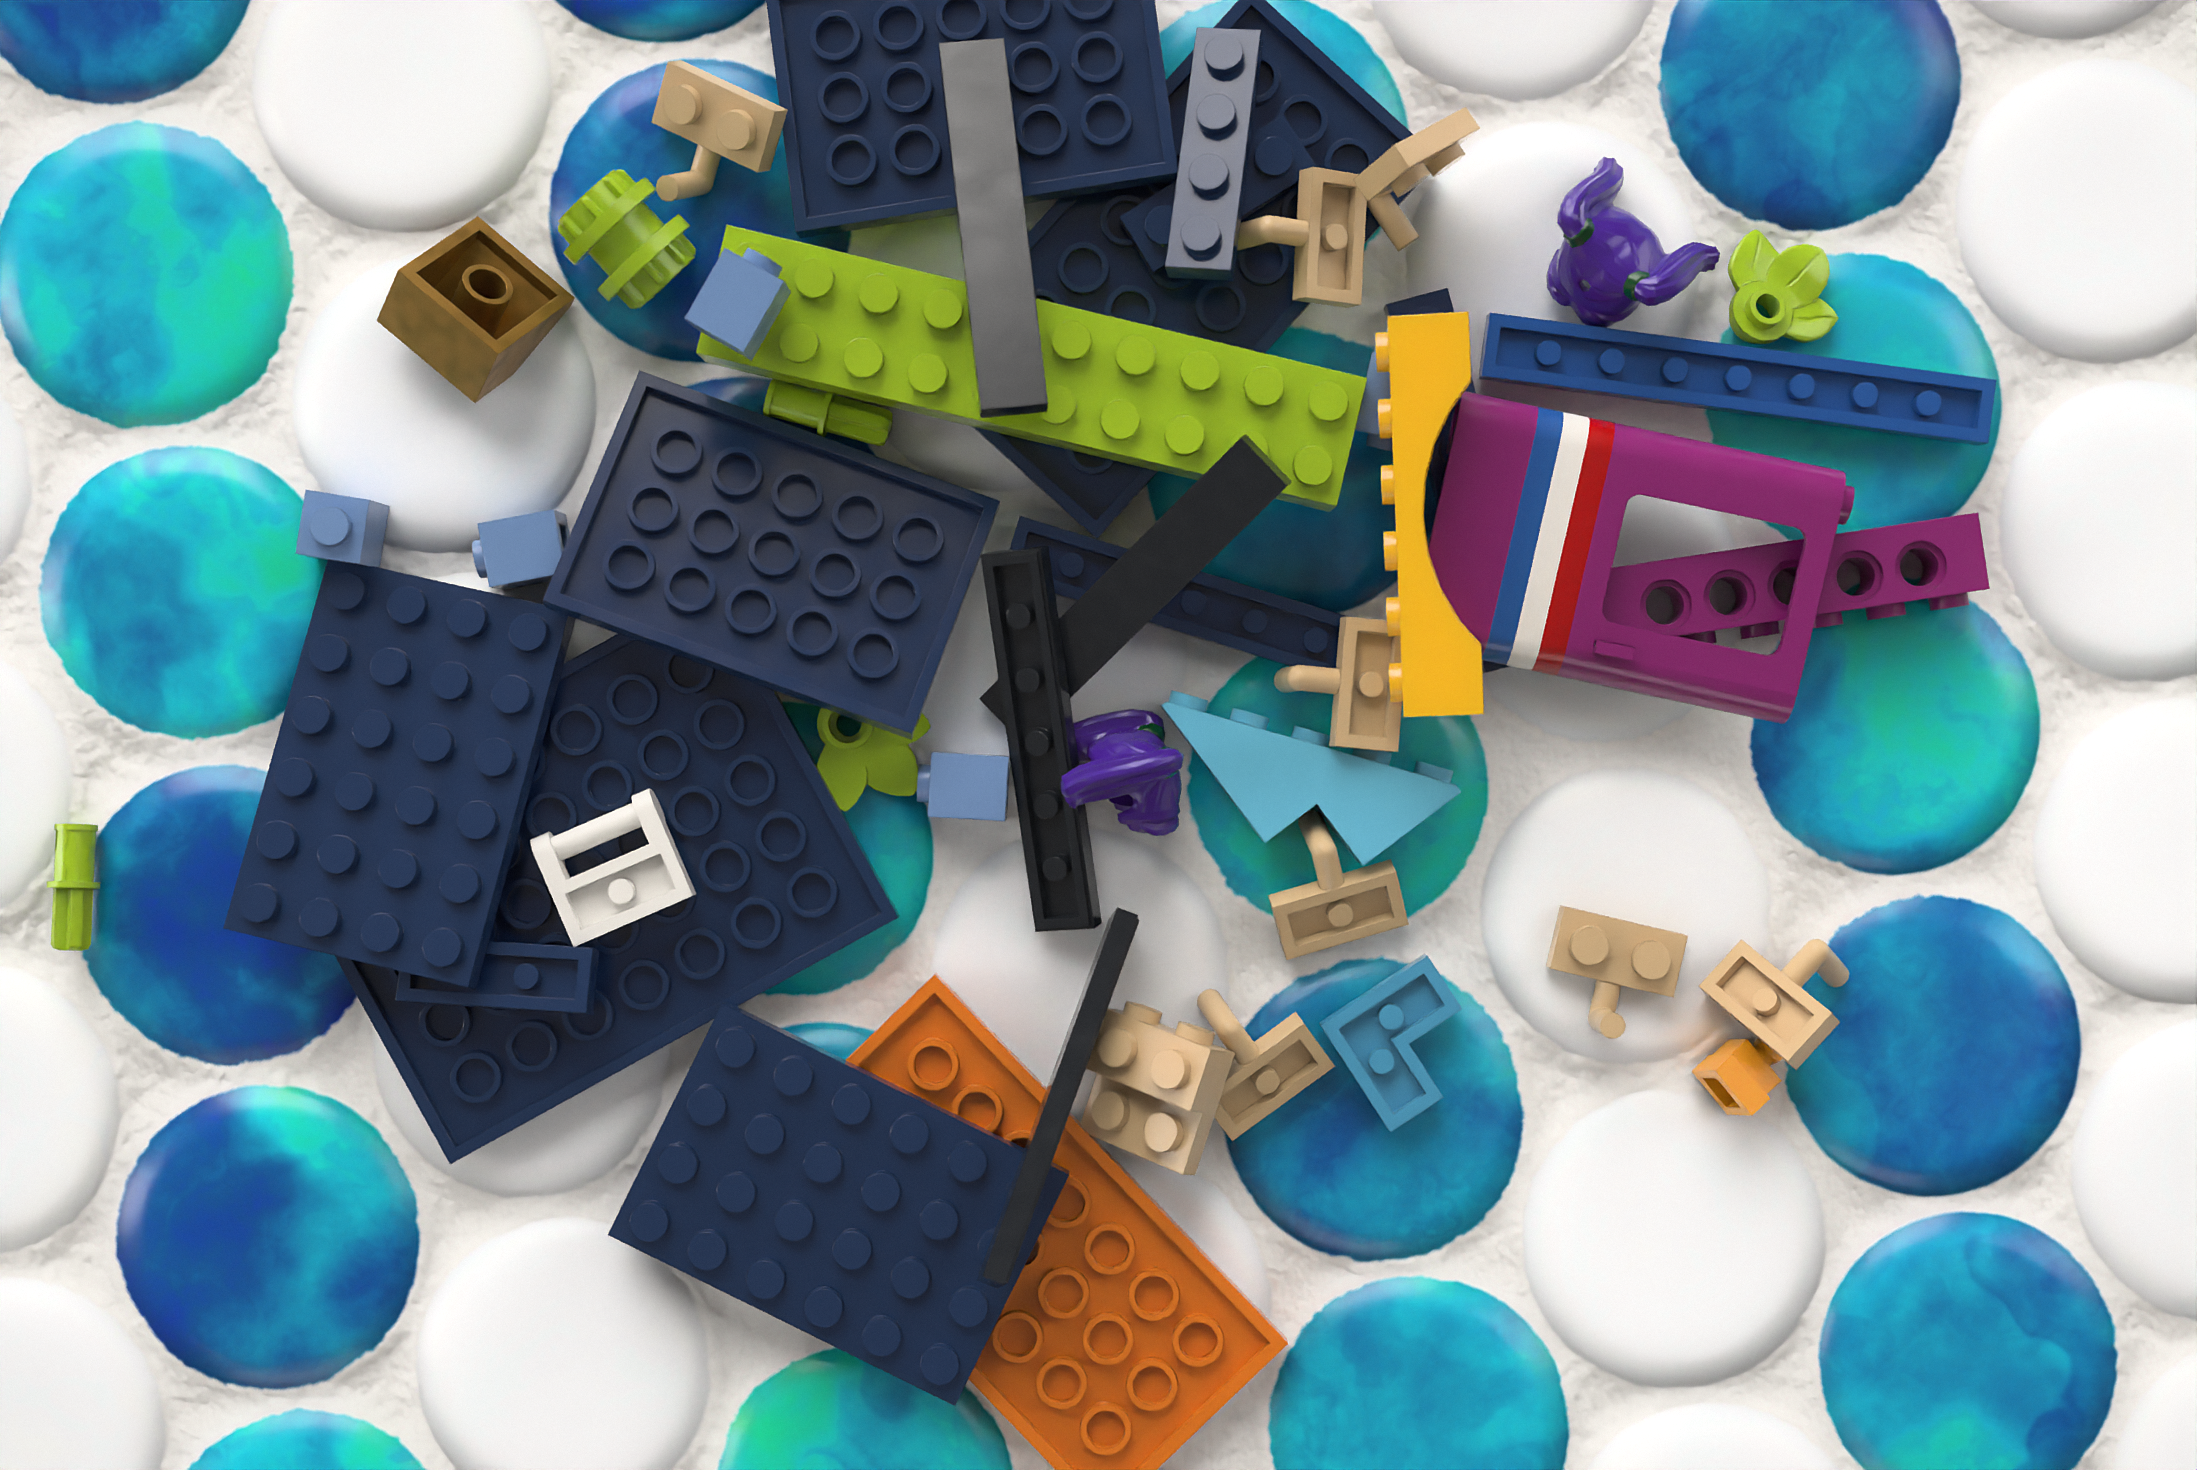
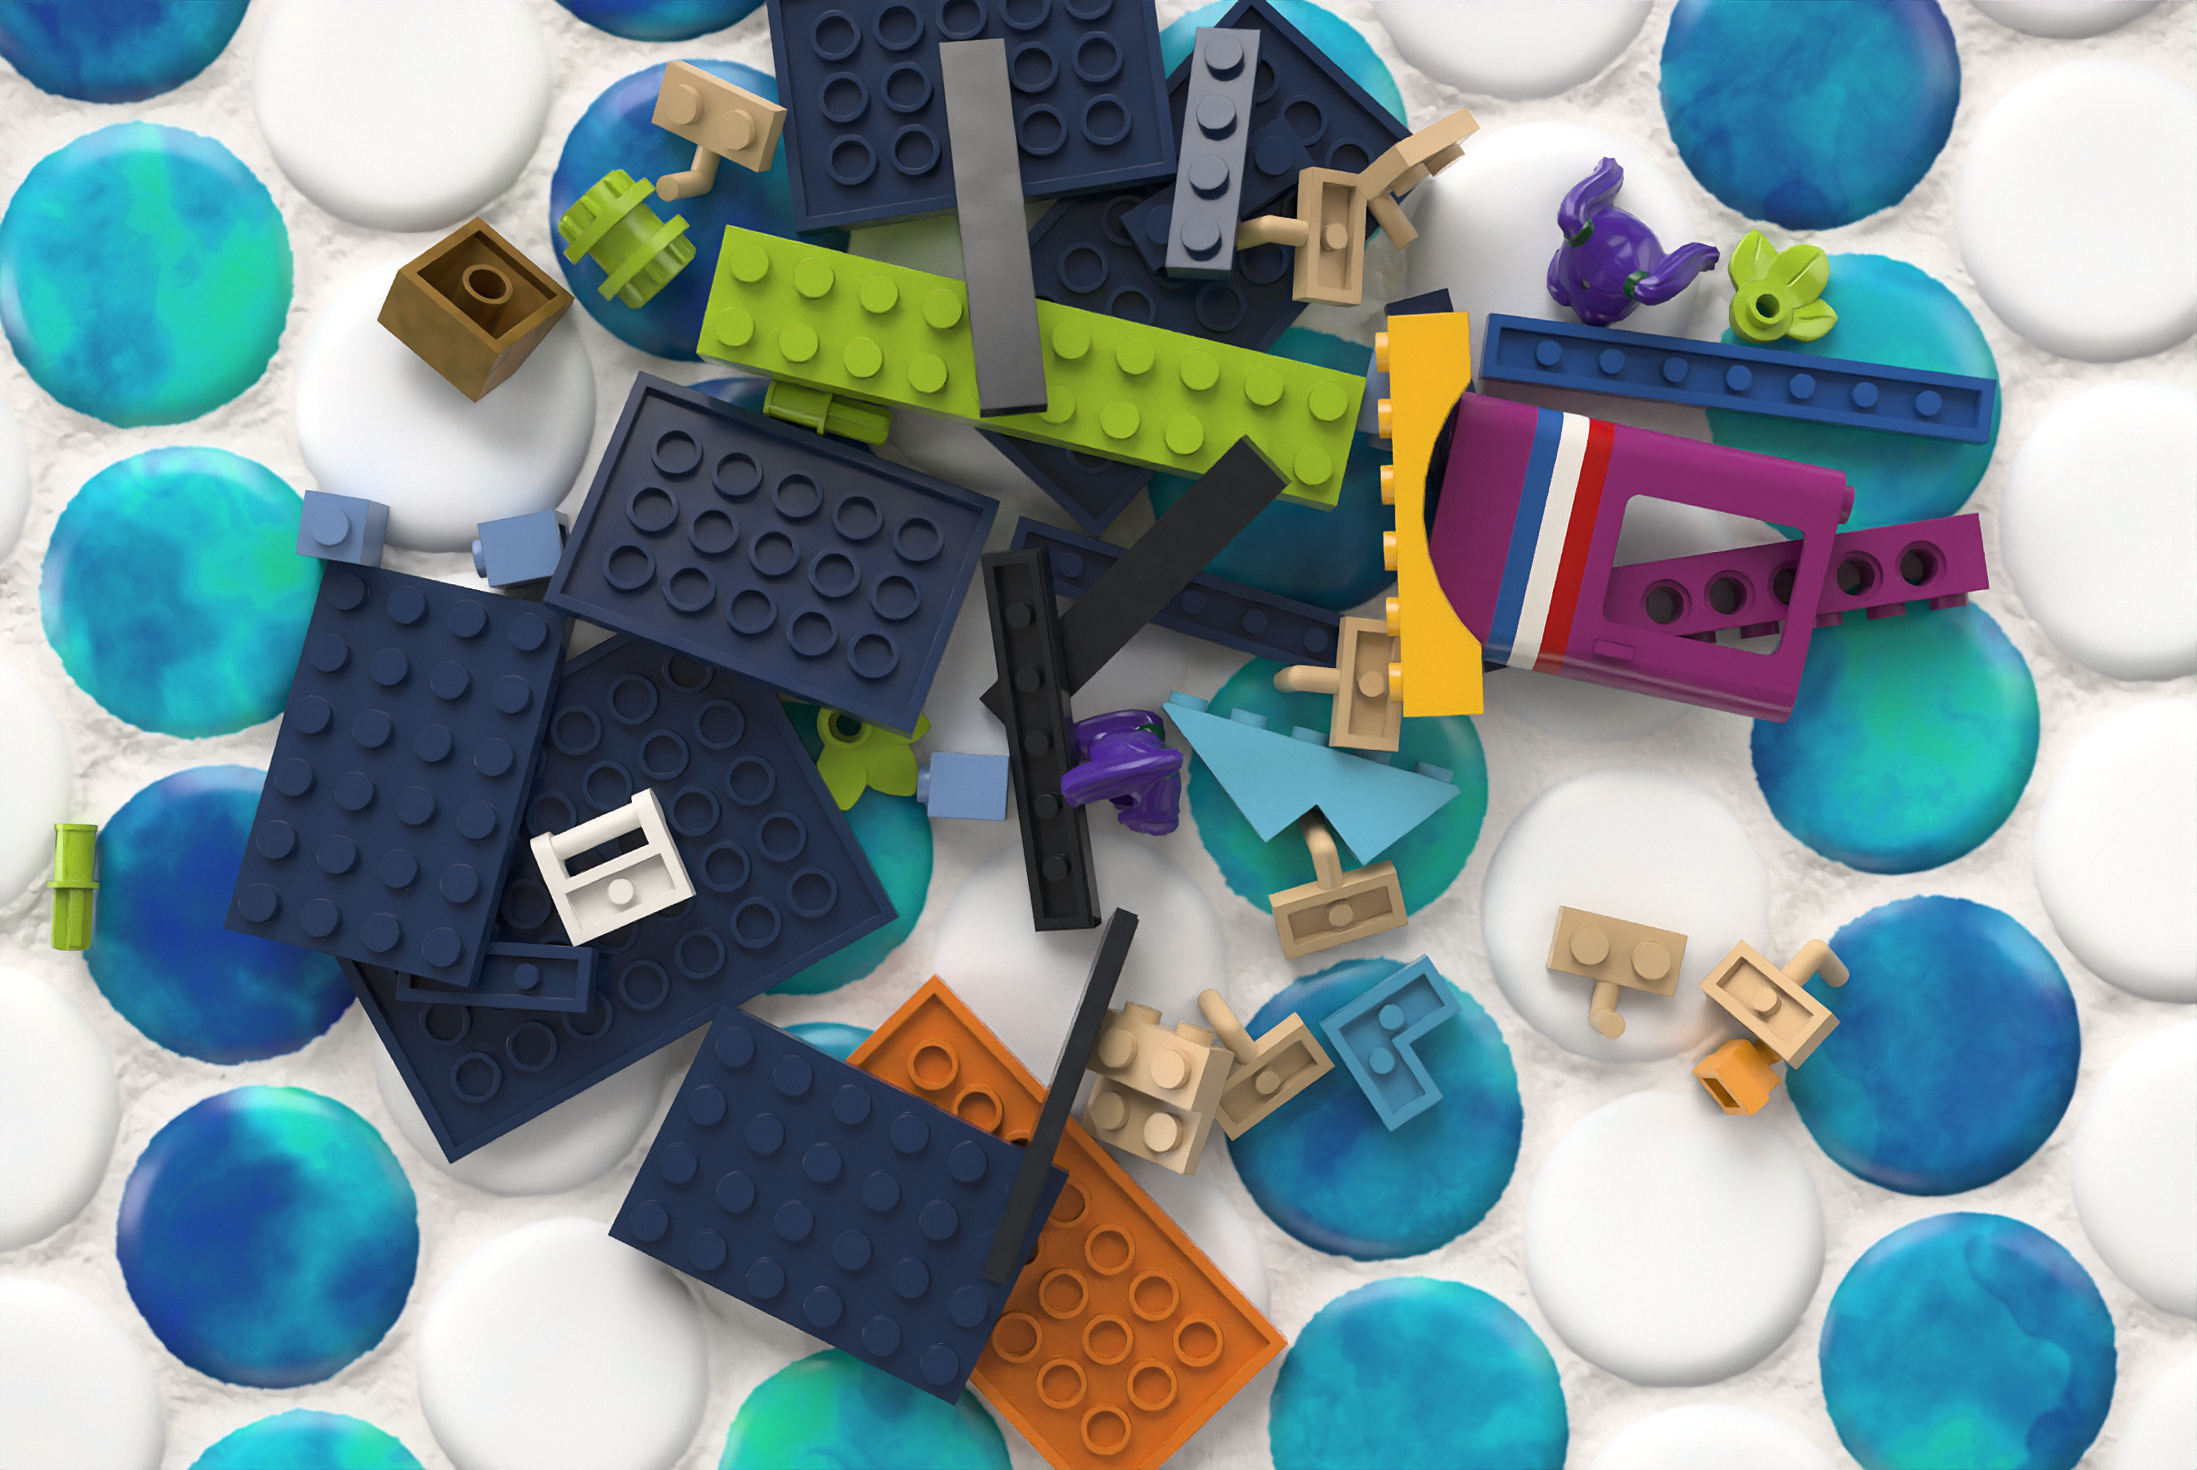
(739, 301): medium blue brick -> none

